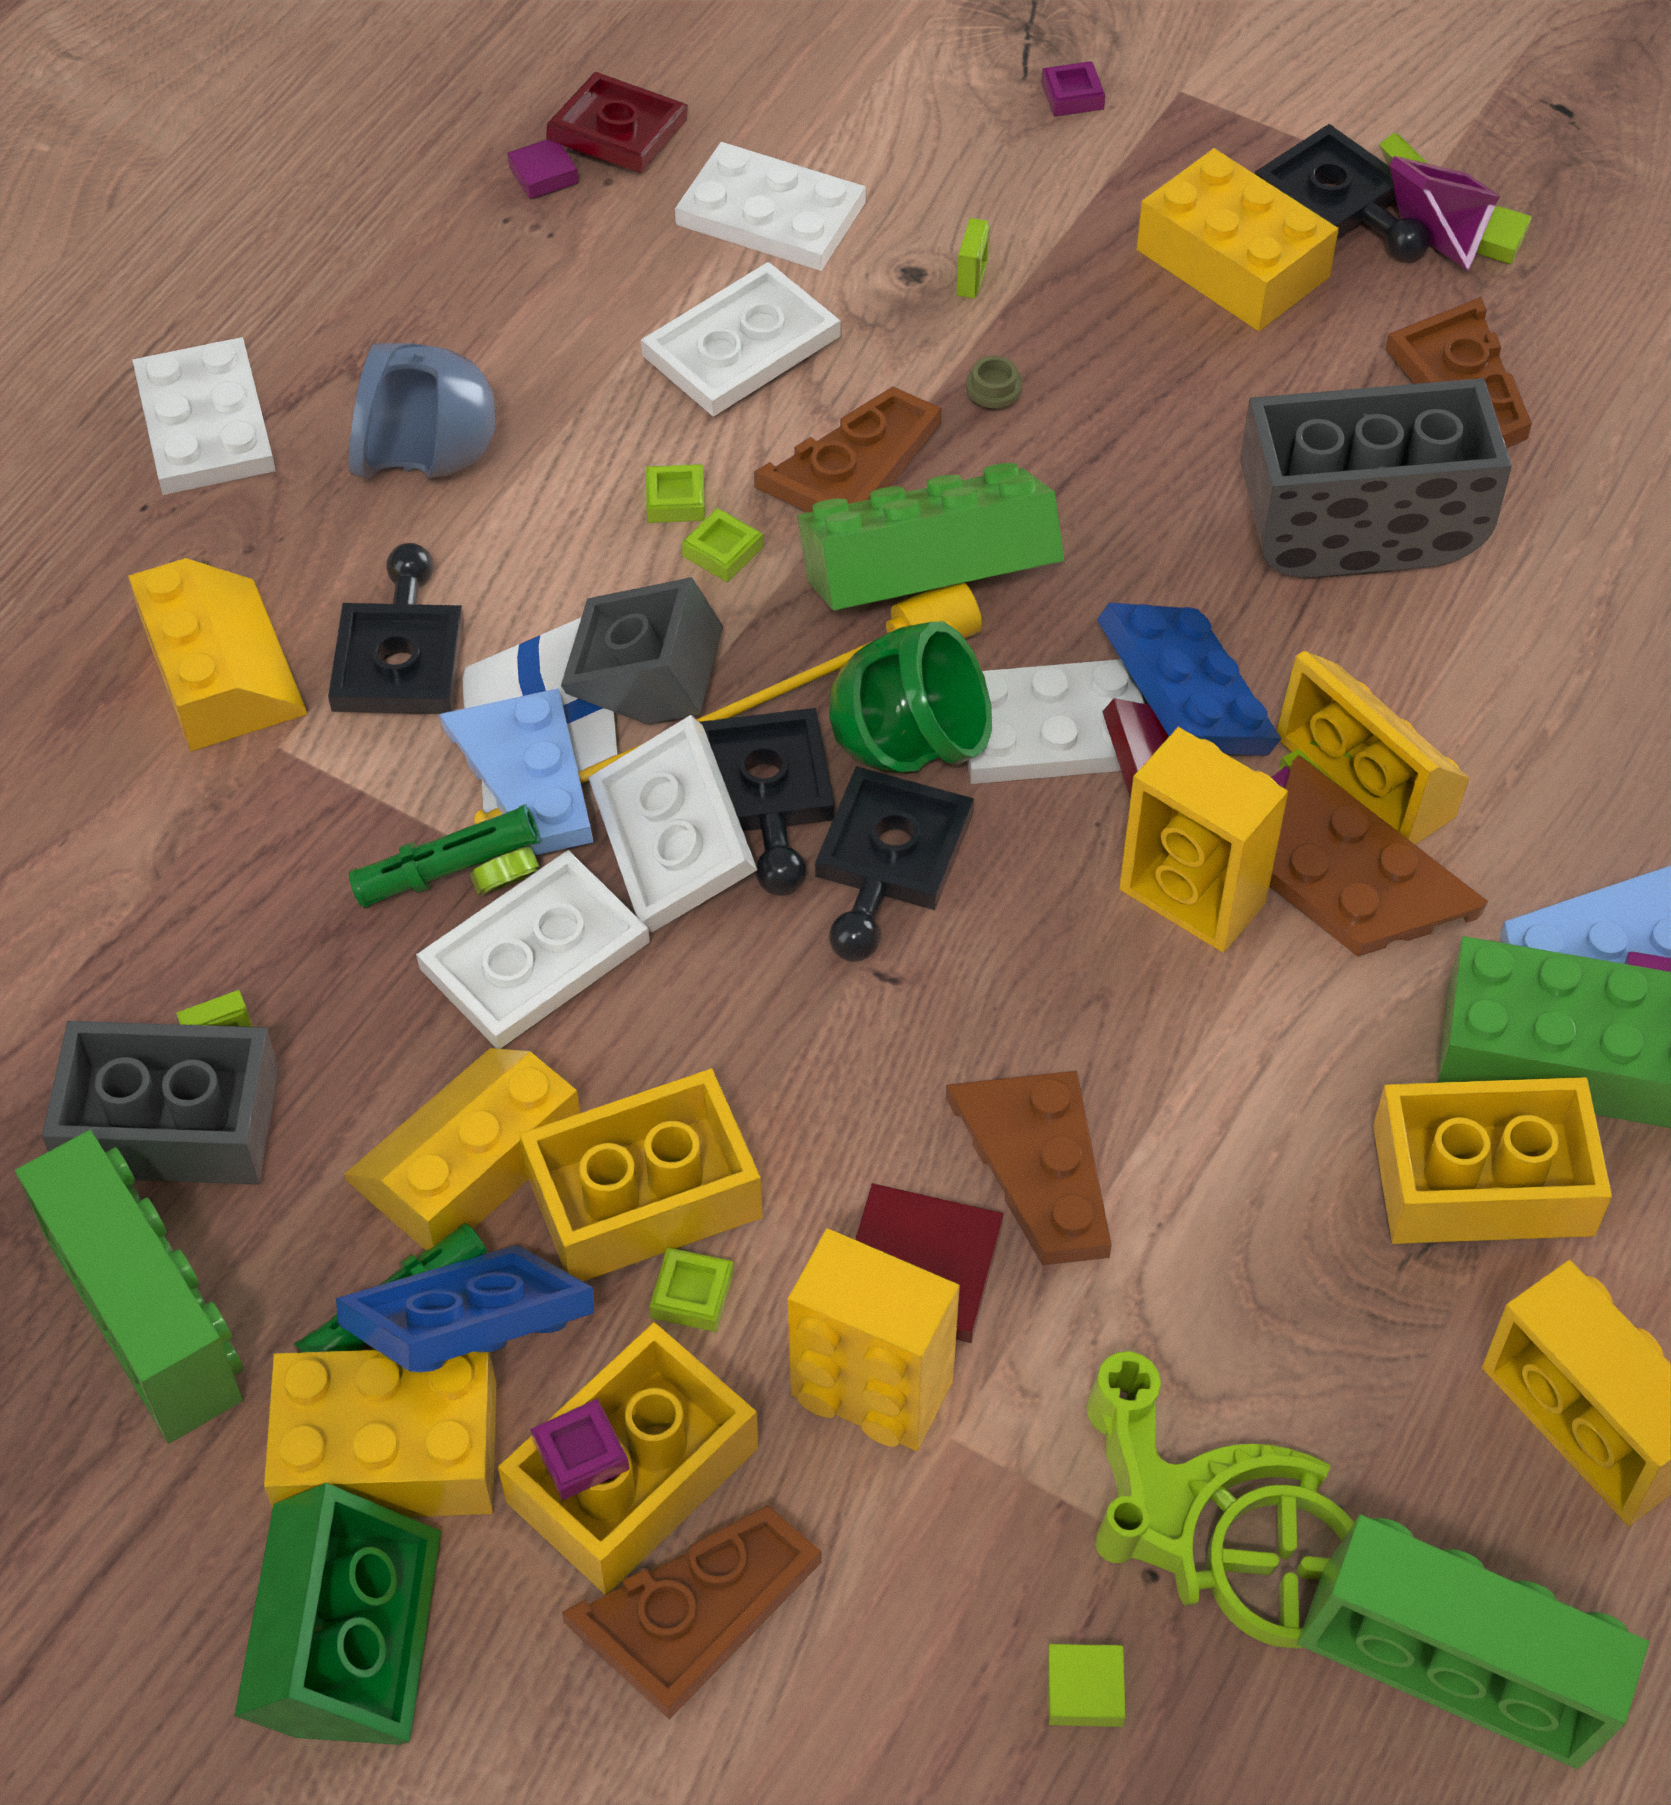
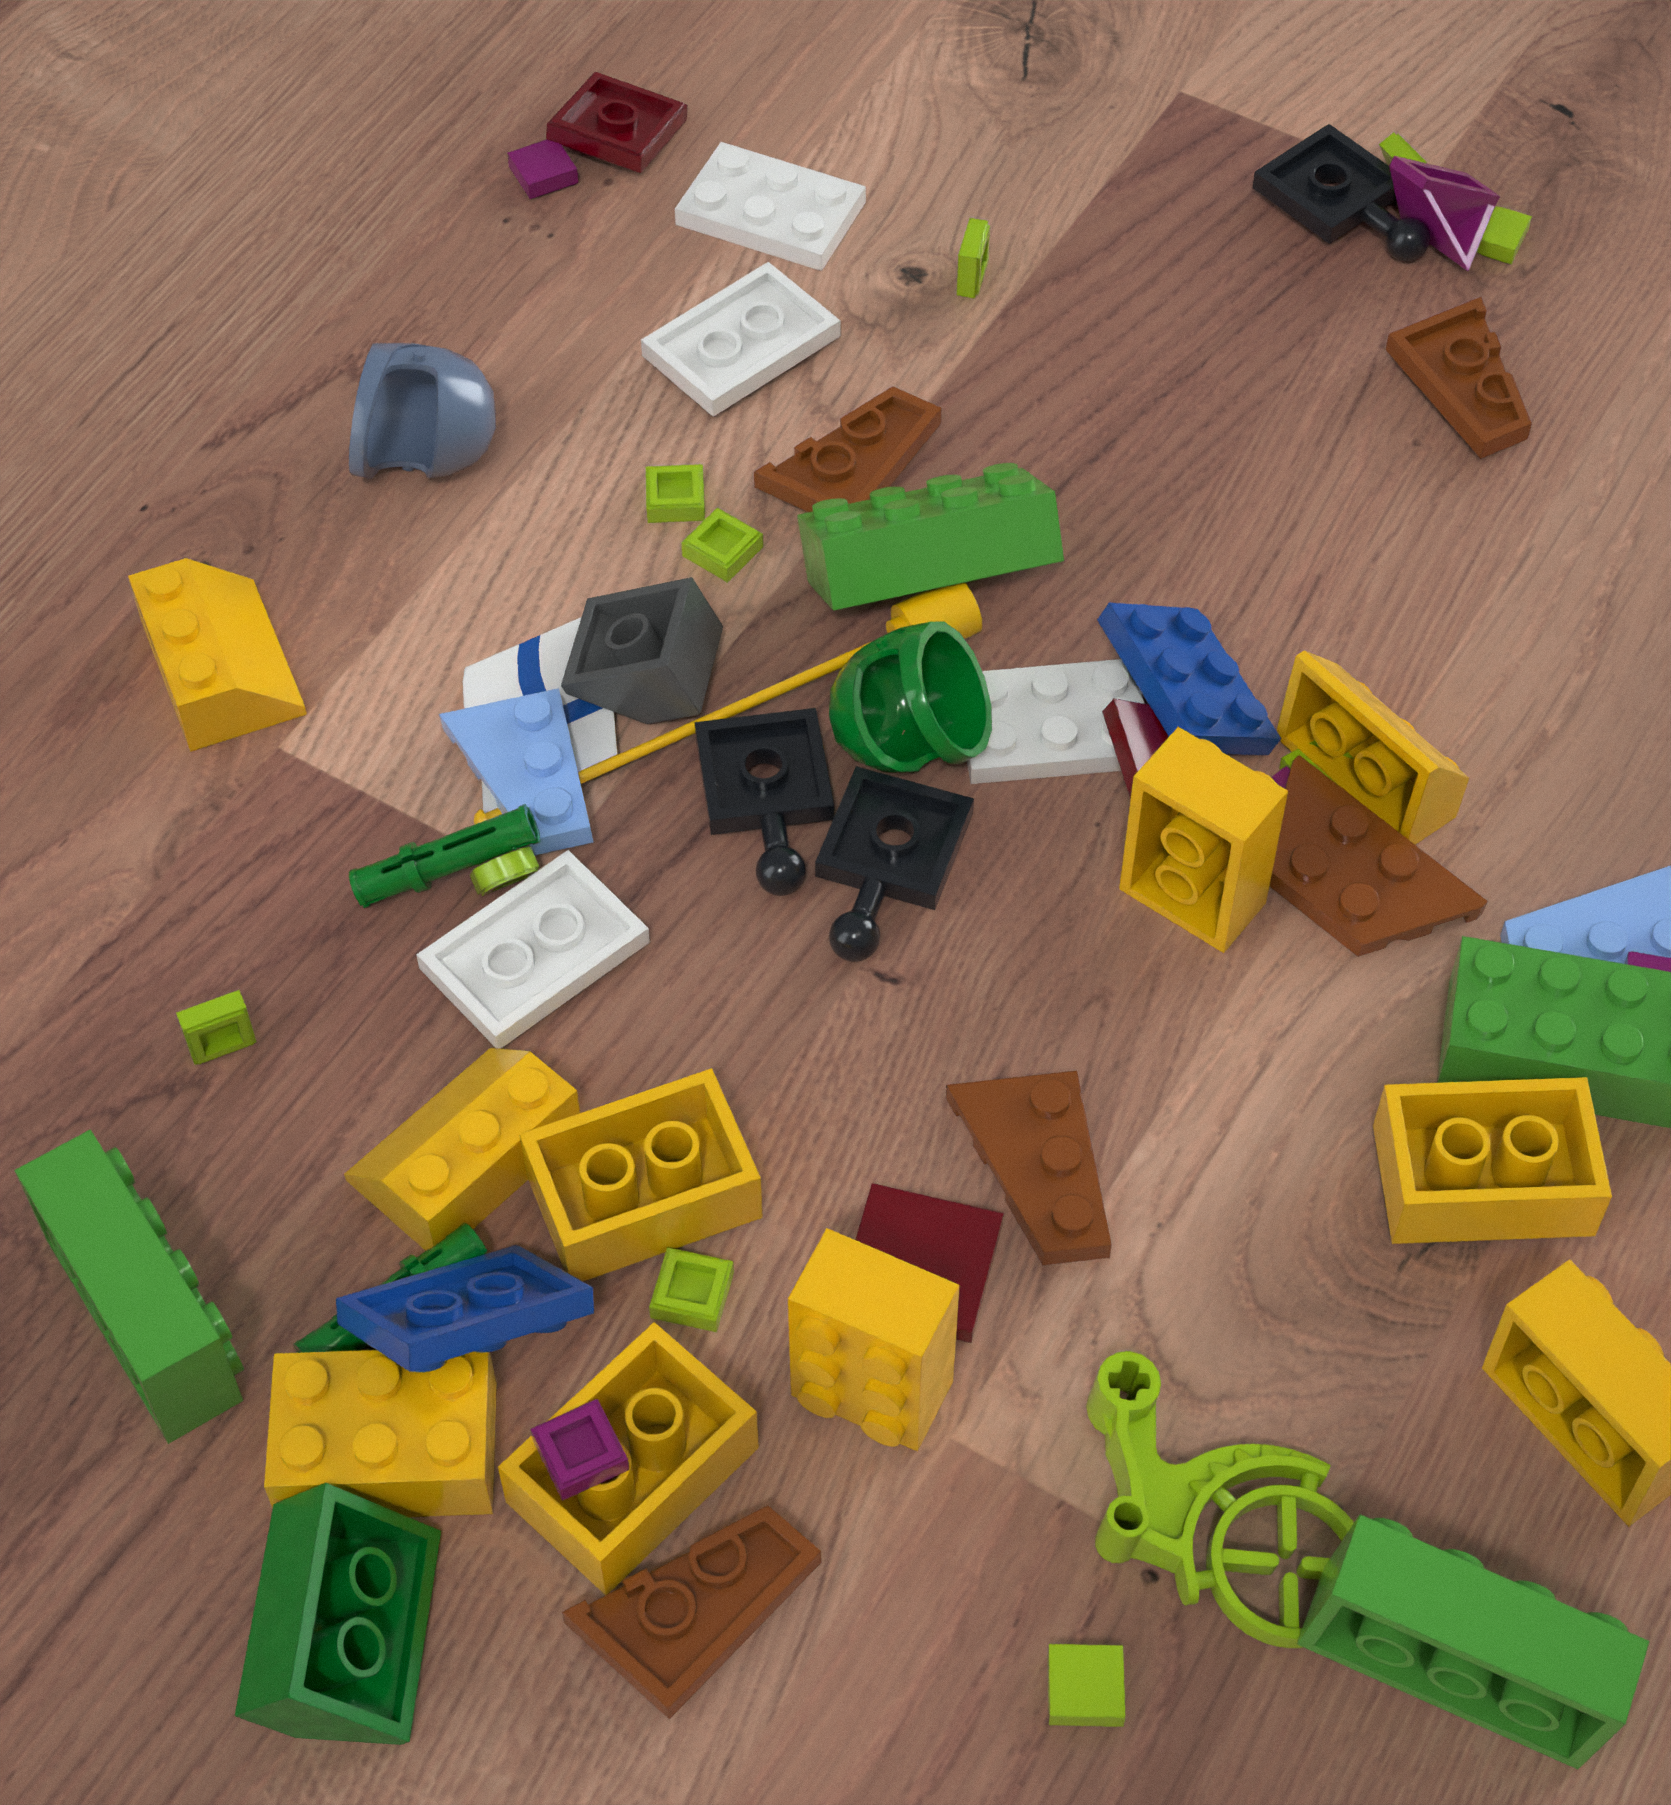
(168, 1097): dark grey brick -> none
(203, 416): white plate -> none
(375, 631): black plate -> none
(672, 824): white plate -> none
(994, 382): olive plate -> none
(1073, 88): magenta tile -> none
(1236, 239): yellow brick -> none
(1374, 476): dark grey brick -> none

